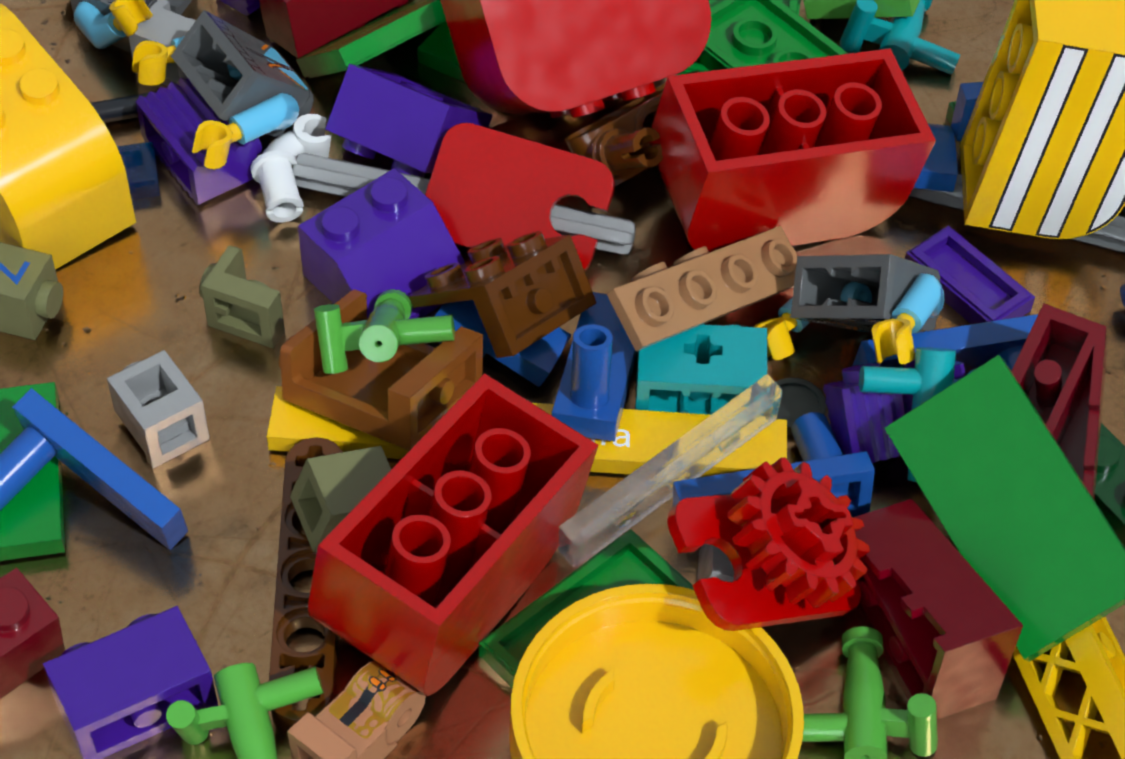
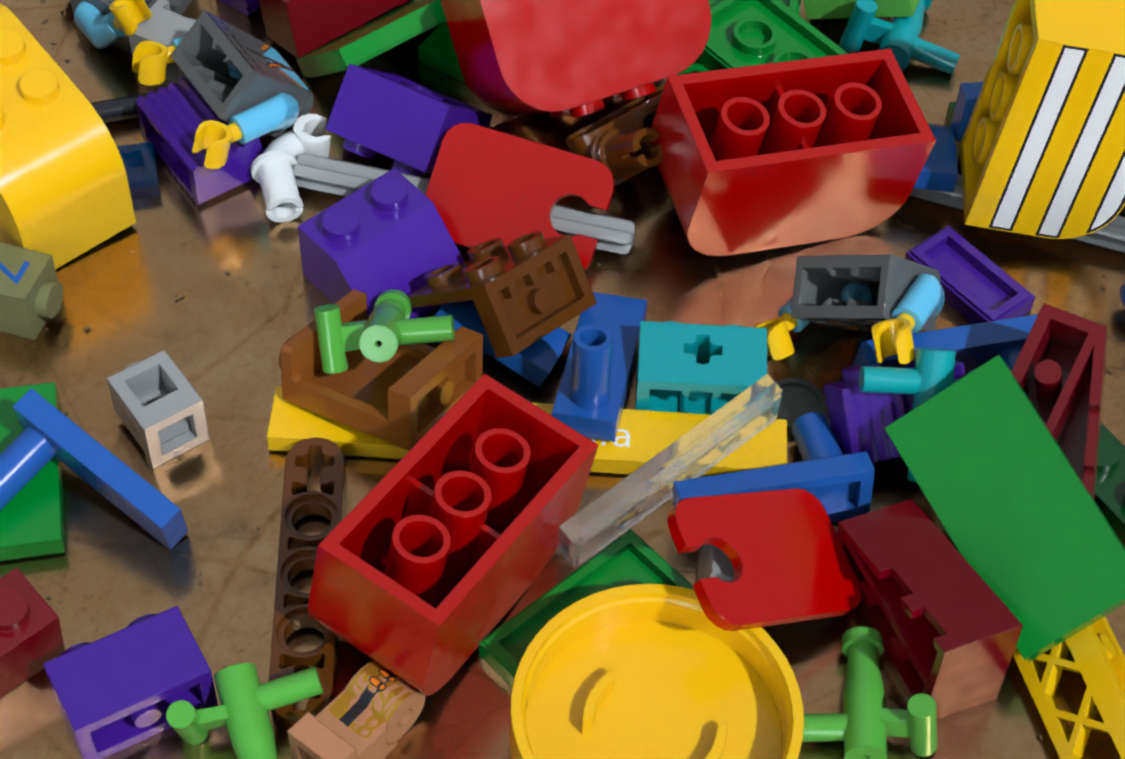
(240, 304): olive bracket -> none
(333, 487): olive brick -> none
(703, 287): medium nougat bracket -> none
(798, 532): red gear -> none

